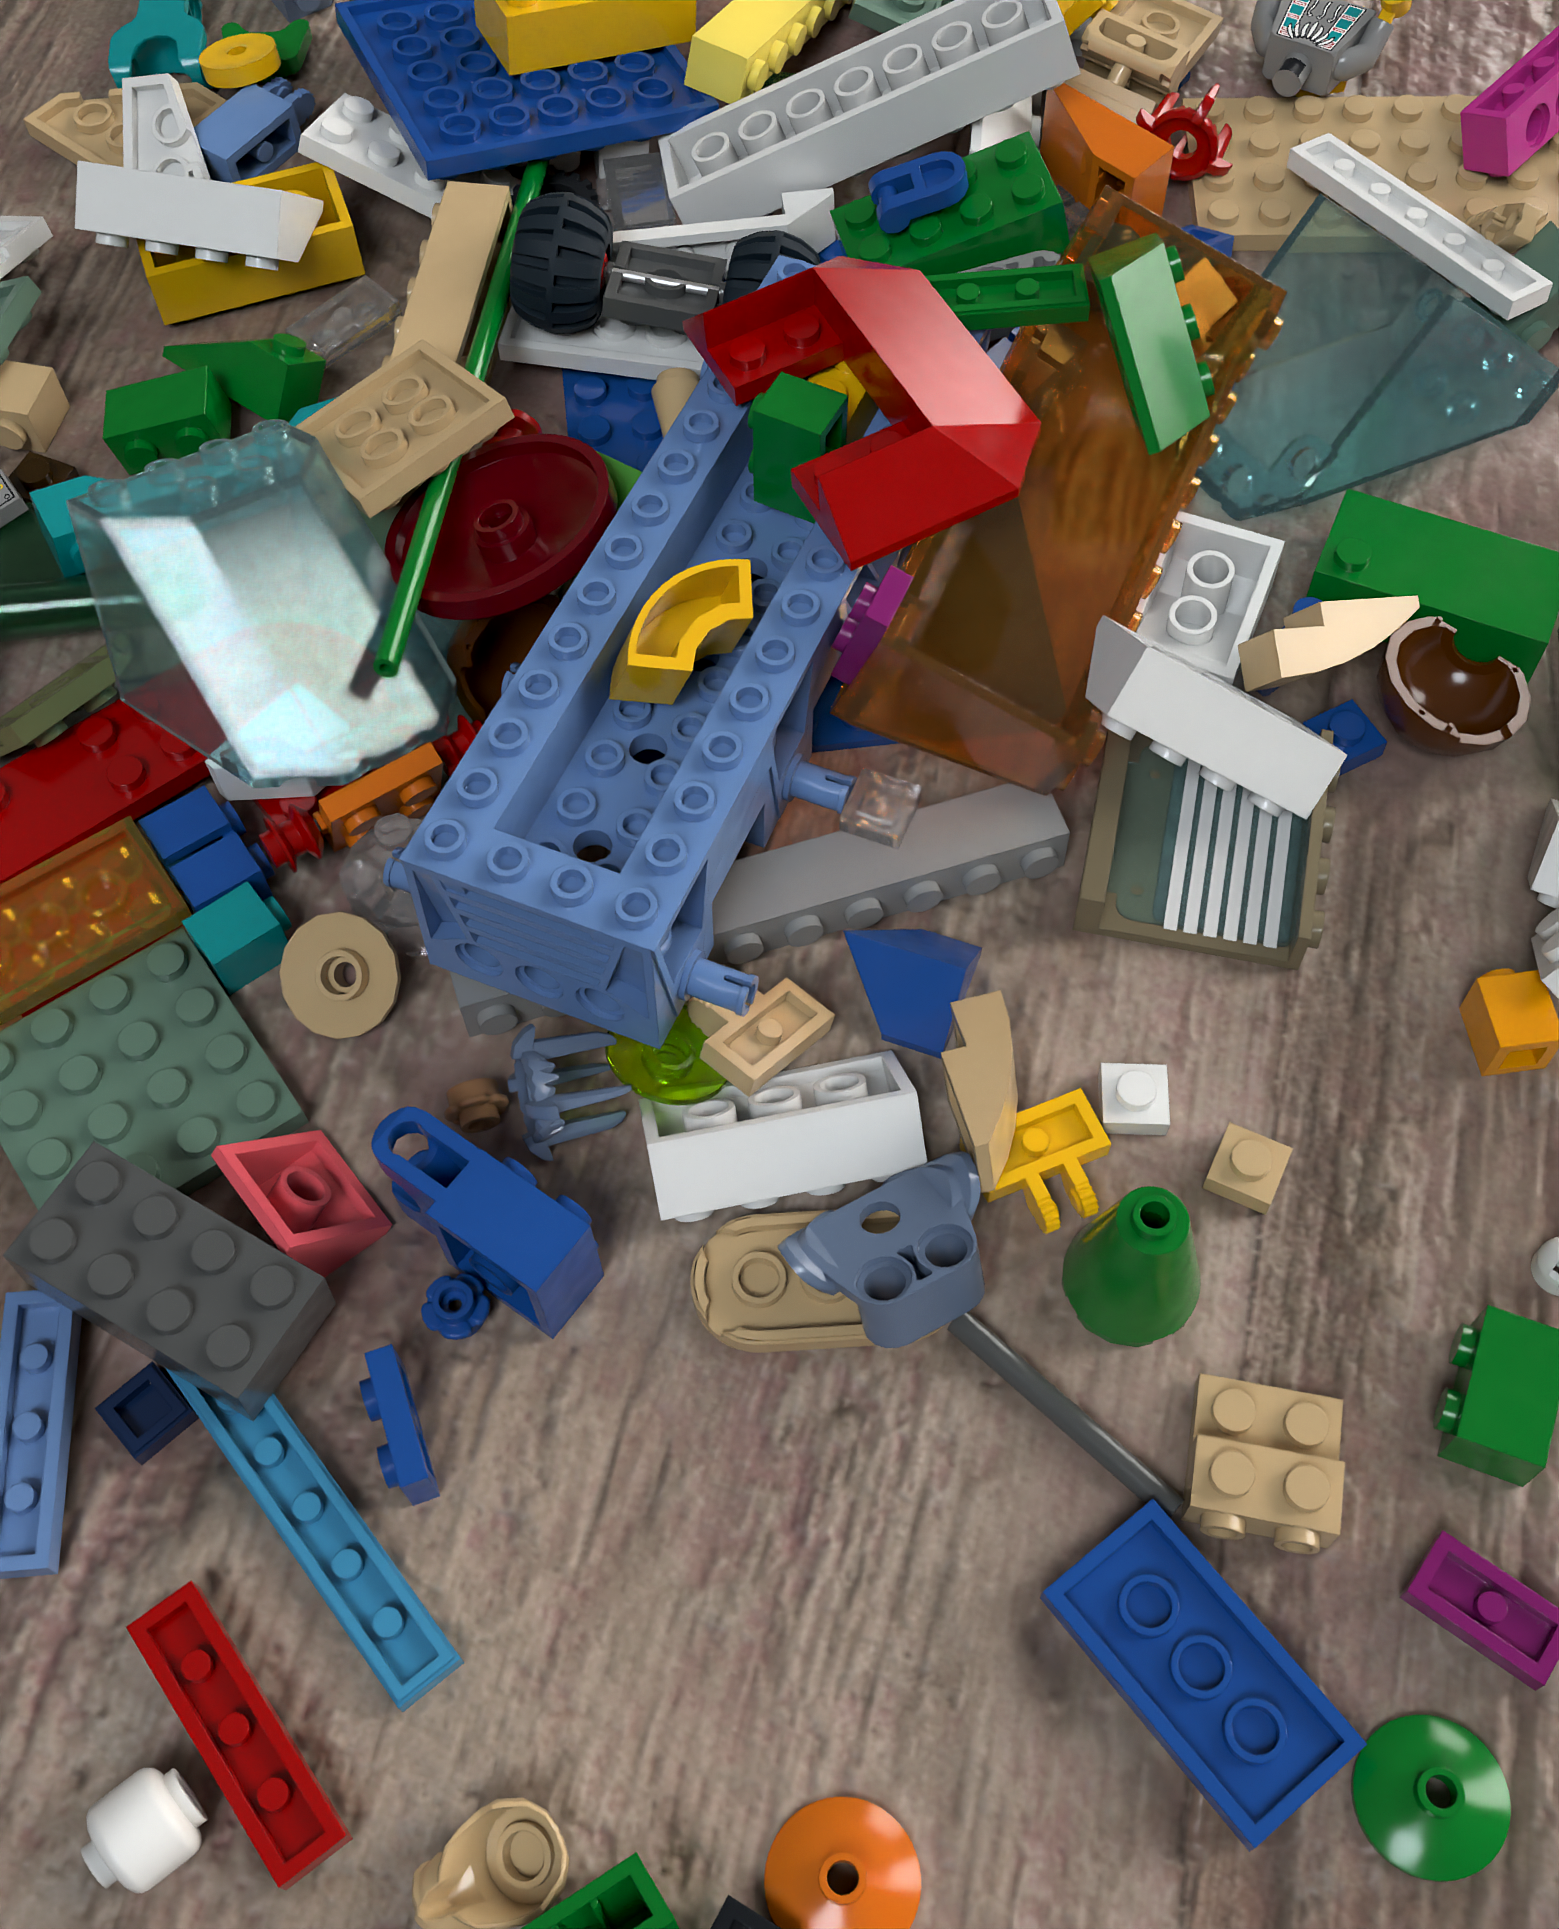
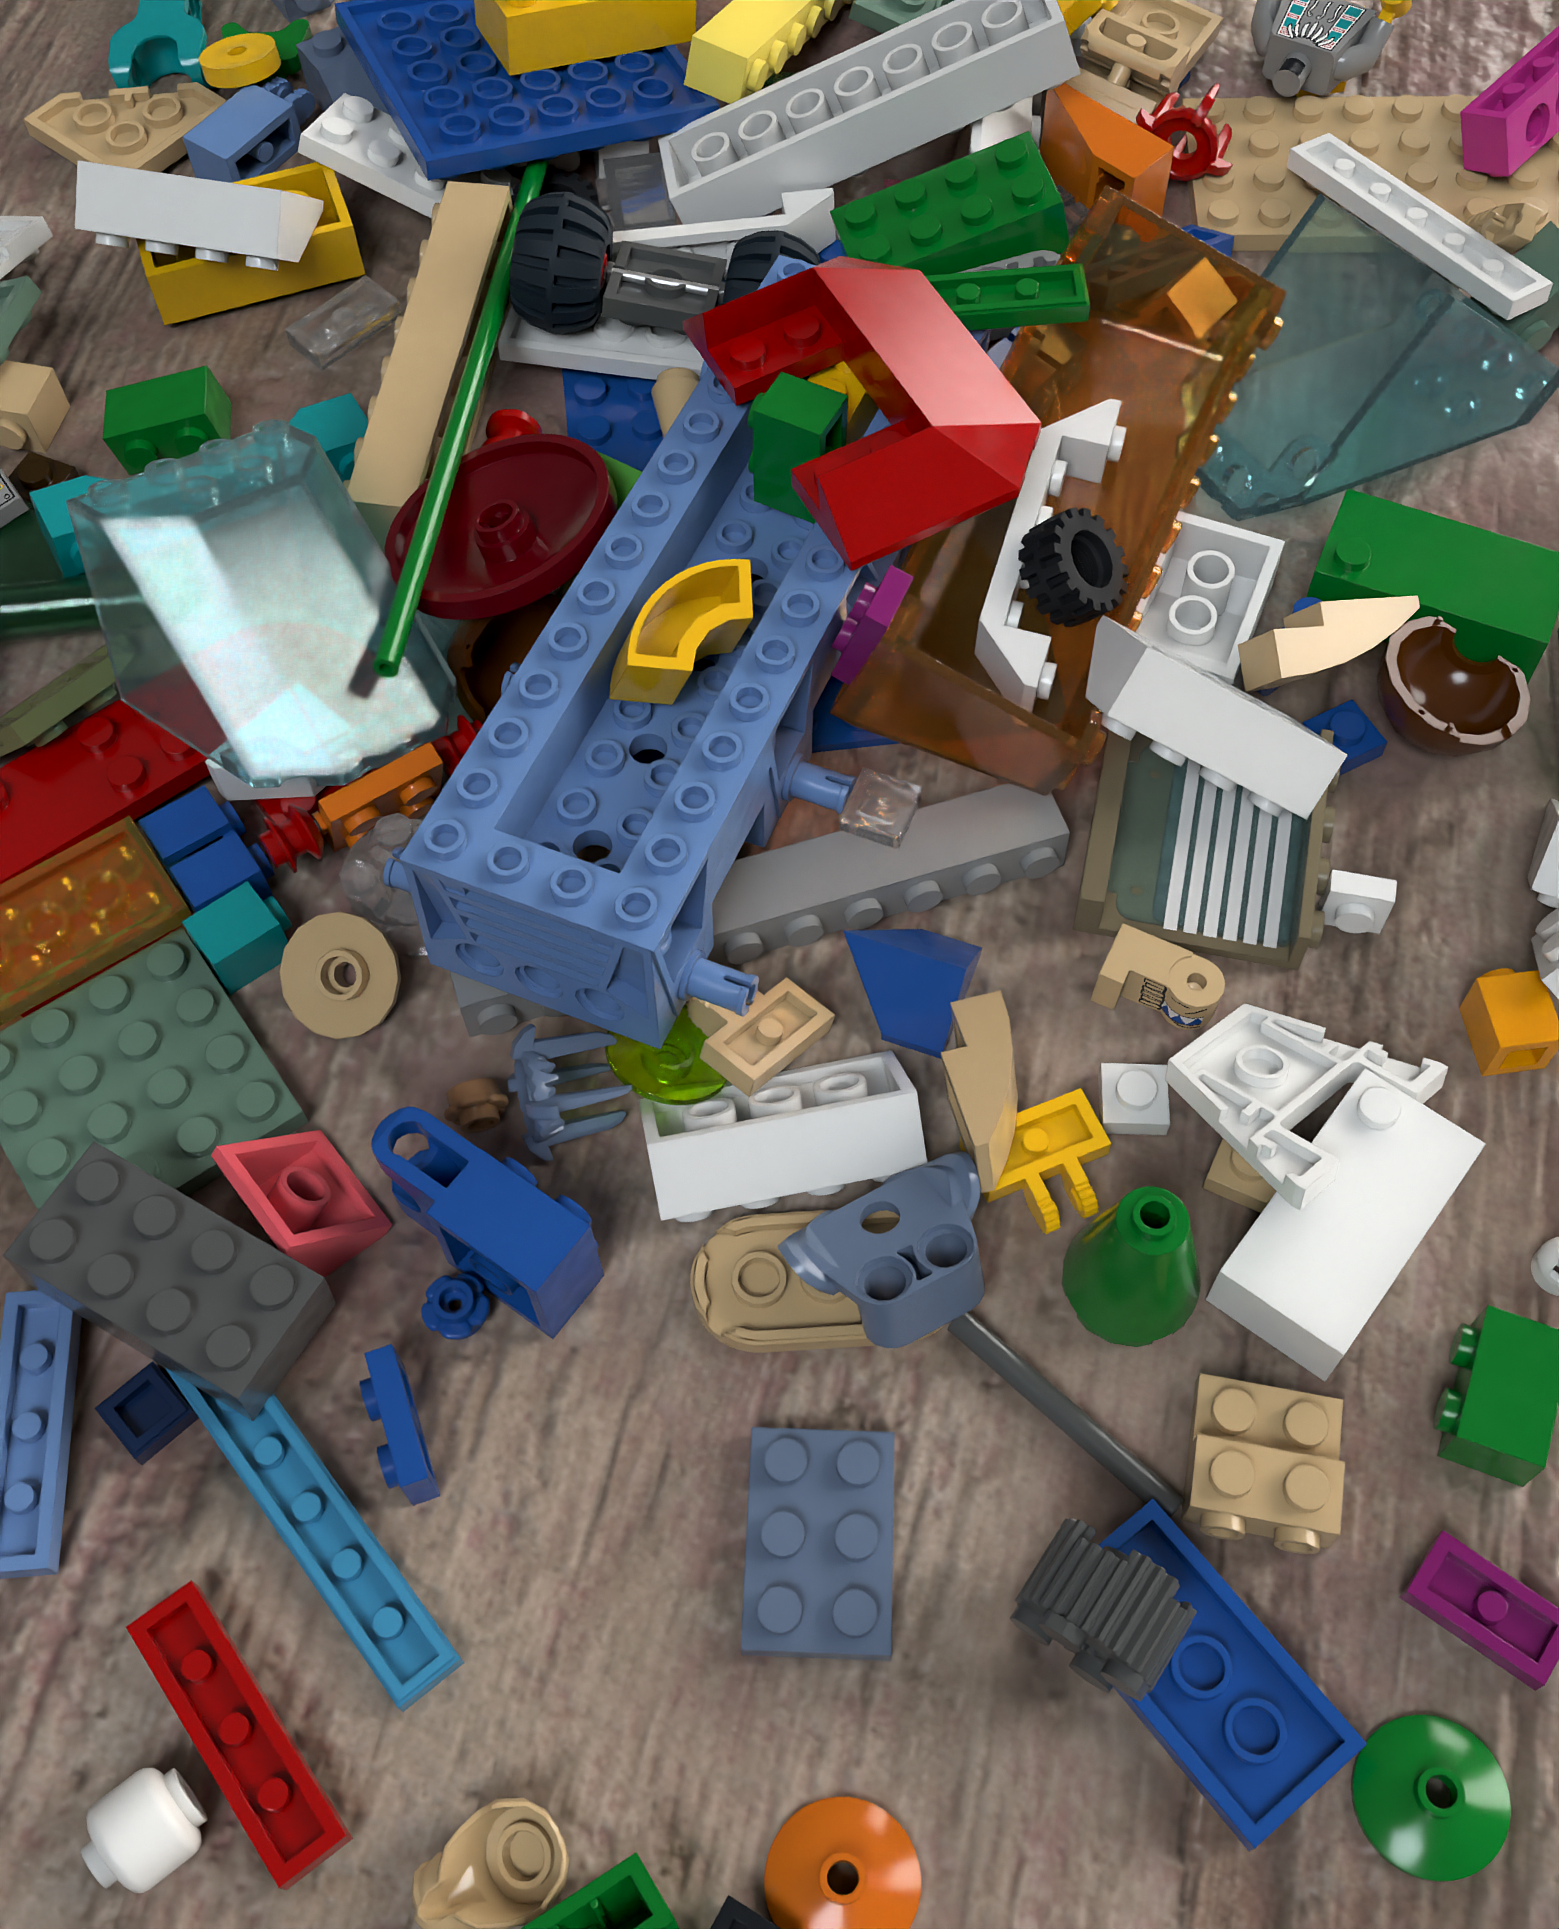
(159, 128): white wing -> none
(263, 374): green slope -> none
(334, 69): none -> sand blue slope
(405, 425): tan plate -> none
(819, 1544): none -> sand blue plate
(917, 188): blue plate -> none
(1072, 448): none -> white slope
(1073, 567): none -> black tyre
(1105, 1610): none -> dark grey brick
(1153, 339): green slope -> none
(1160, 978): none -> tan leg
(1266, 1074): none -> white wing
(1321, 1271): none -> white brick
(1357, 901): none -> white plate

